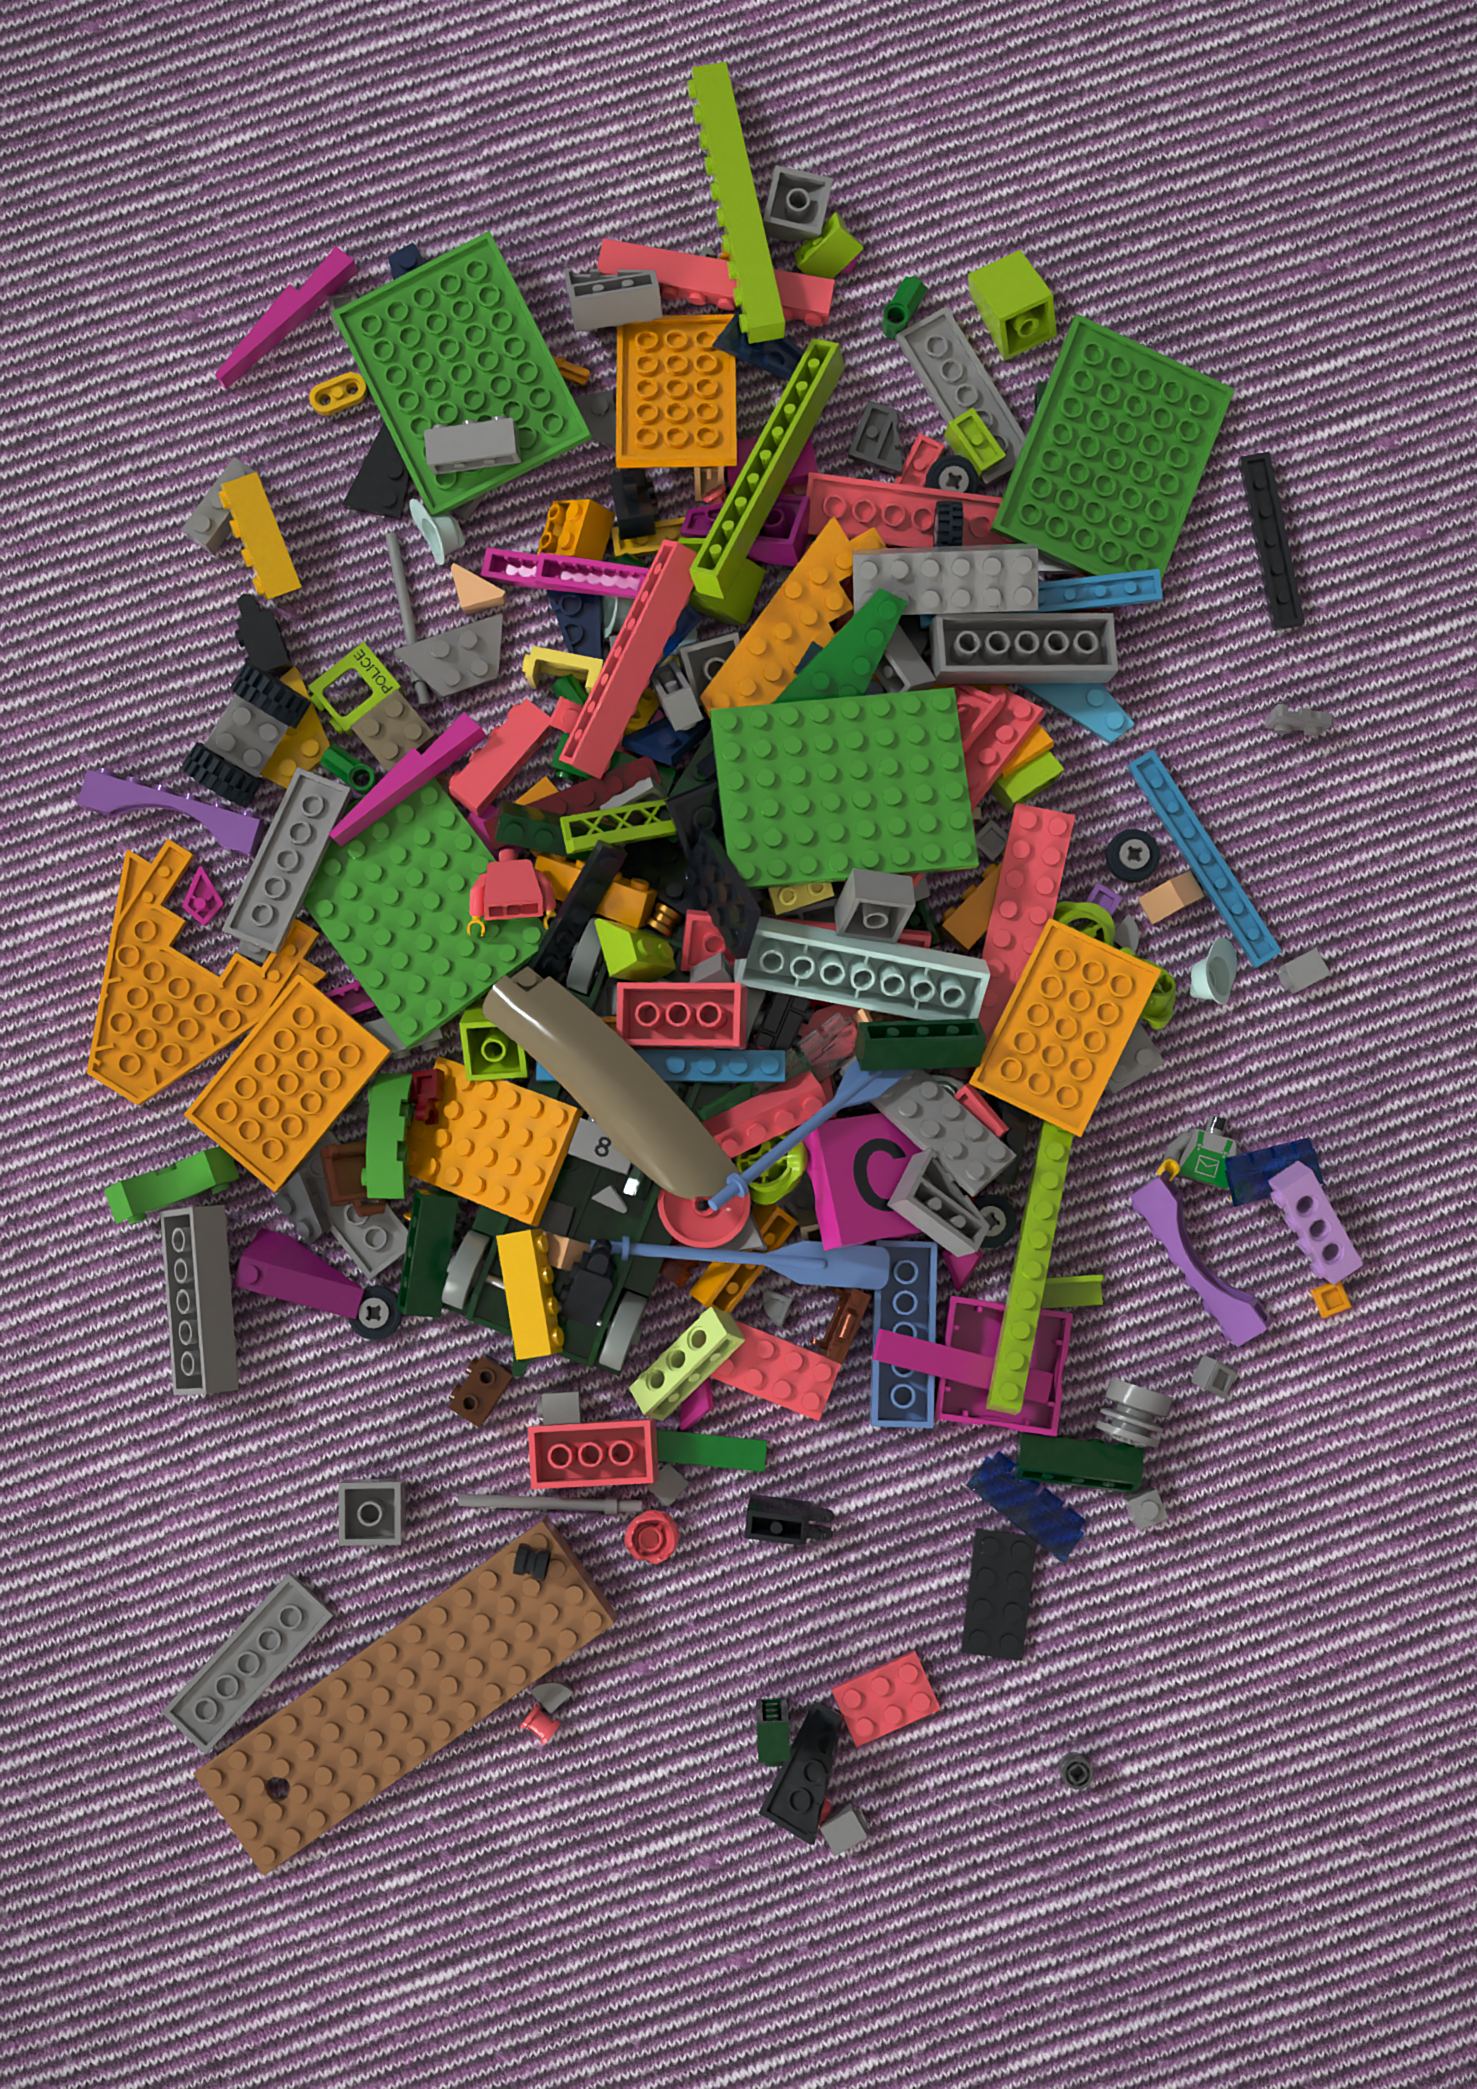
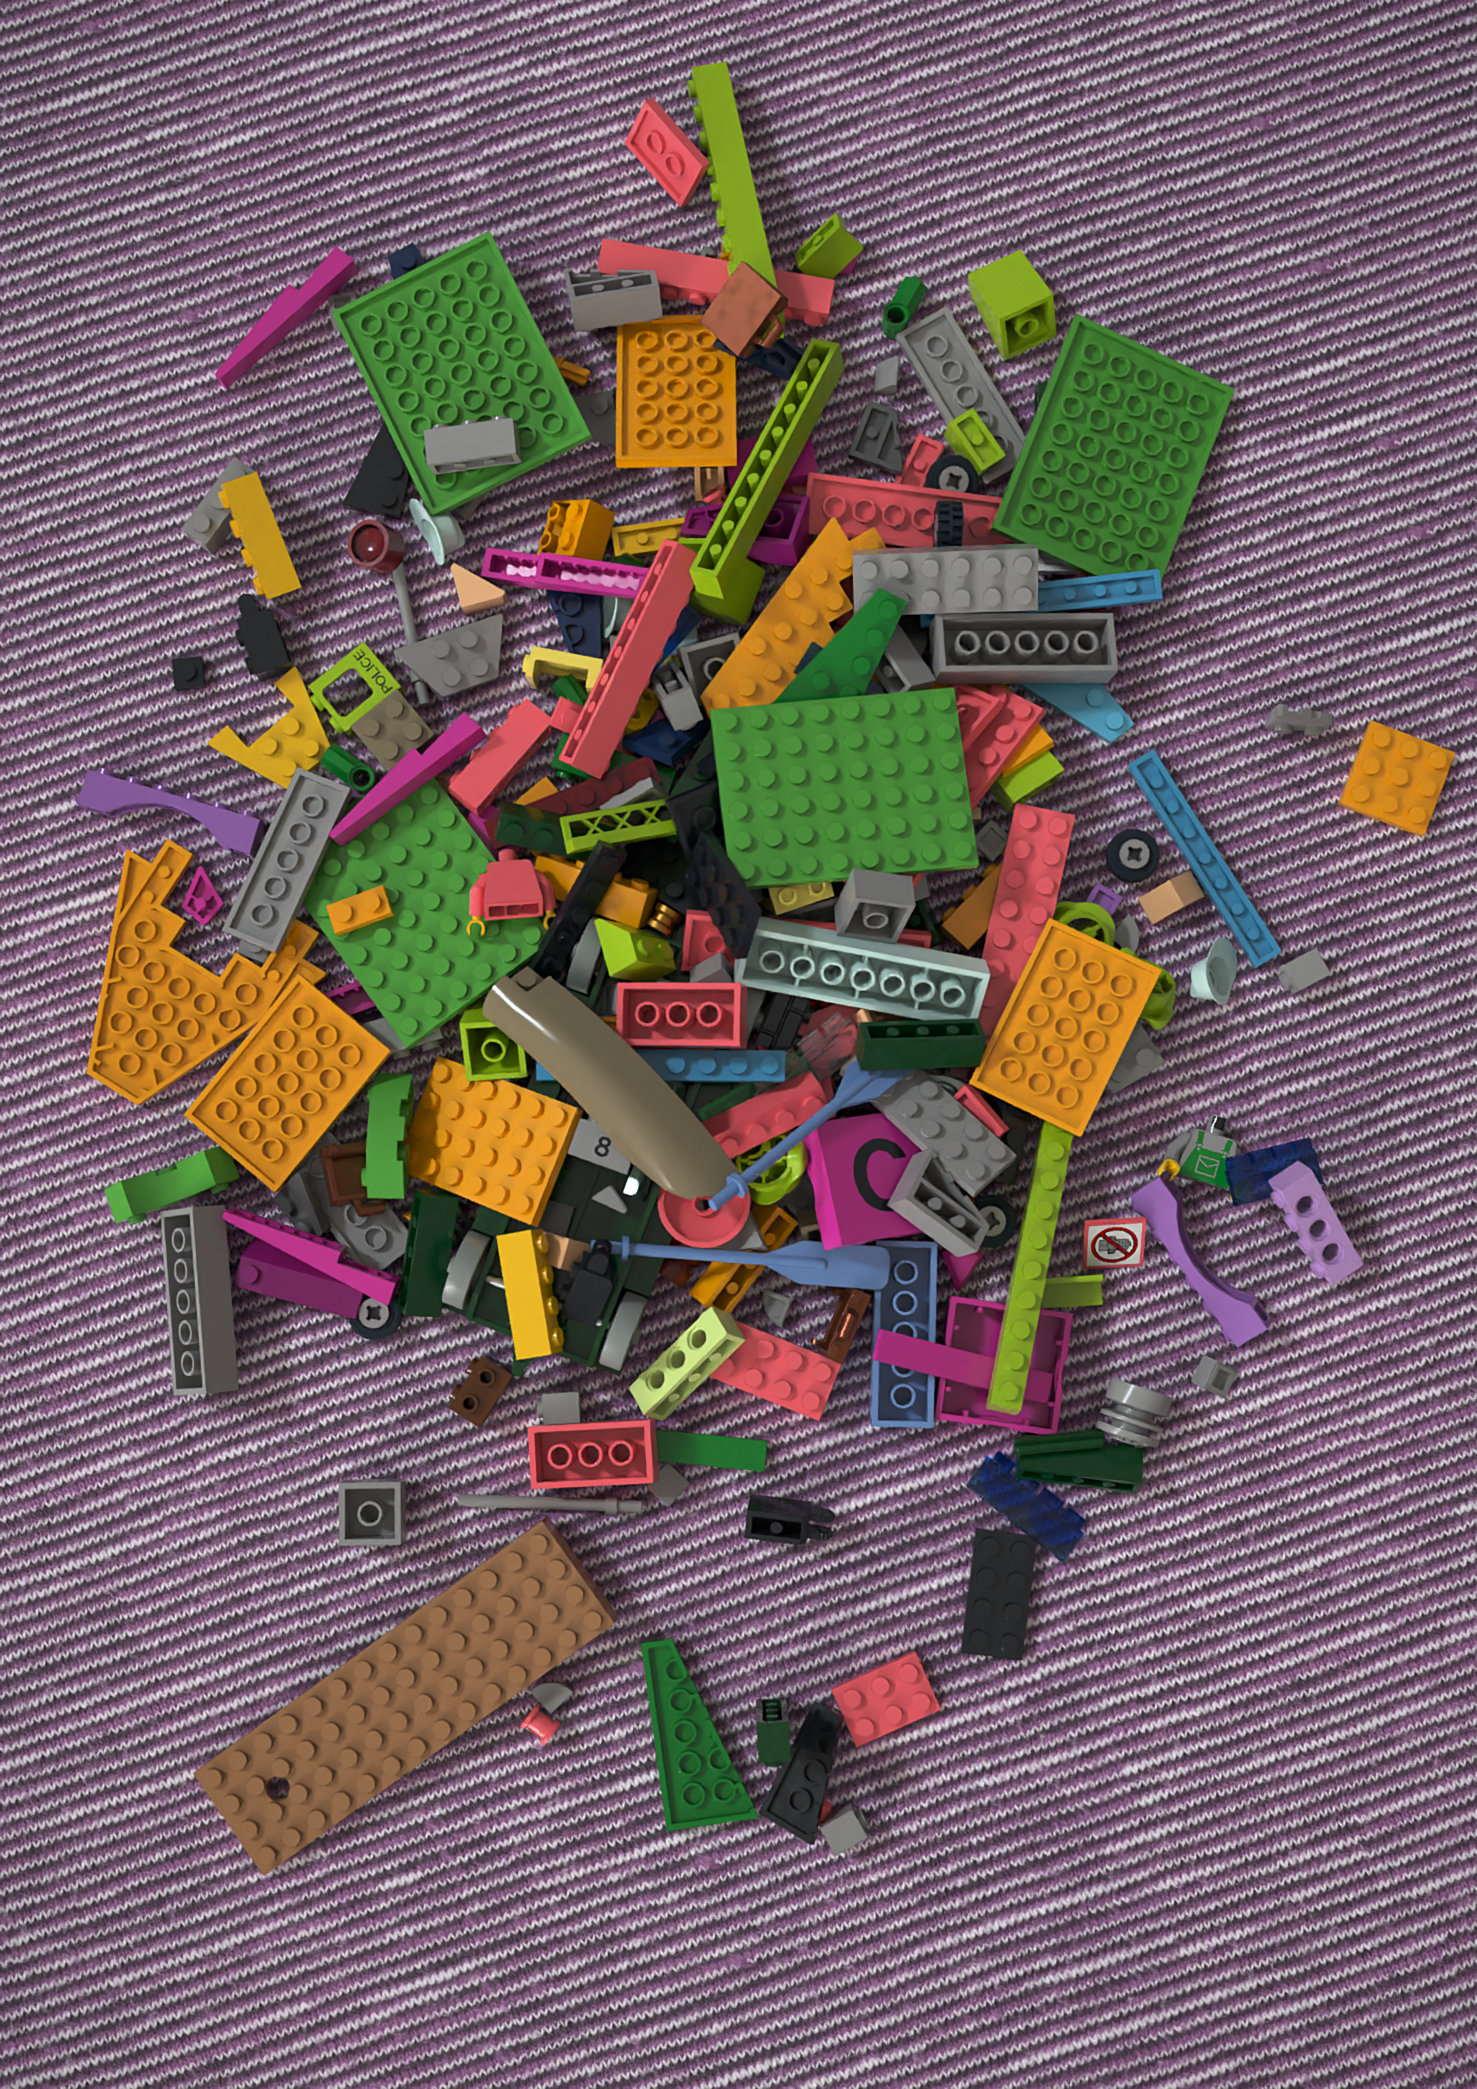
(189, 673): none -> black plate
(245, 735): plate -> none
(248, 1663): light grey plate -> none
(319, 1253): none -> dark pink slope
(337, 391): yellow plate -> none
(360, 910): none -> light orange plate
(376, 546): none -> dark red piece
(425, 1091): dark red plate -> none
(529, 1561): black wheel -> none
(633, 504): black brick -> none
(652, 1536): coral hair -> none
(666, 152): none -> coral plate
(692, 1761): none -> green wing
(696, 1405): dark pink piece -> none
(746, 311): none -> copper piece
(796, 204): light grey slope -> none
(887, 376): none -> light grey slope
(1058, 1442): none -> dark green axle
(1071, 1766): dark grey wheel -> none
(1113, 1243): none -> piece
(1145, 1507): light grey brick -> none
(1271, 541): black plate -> none
(1330, 1299): light orange tile -> none
(1396, 778): none -> light orange plate

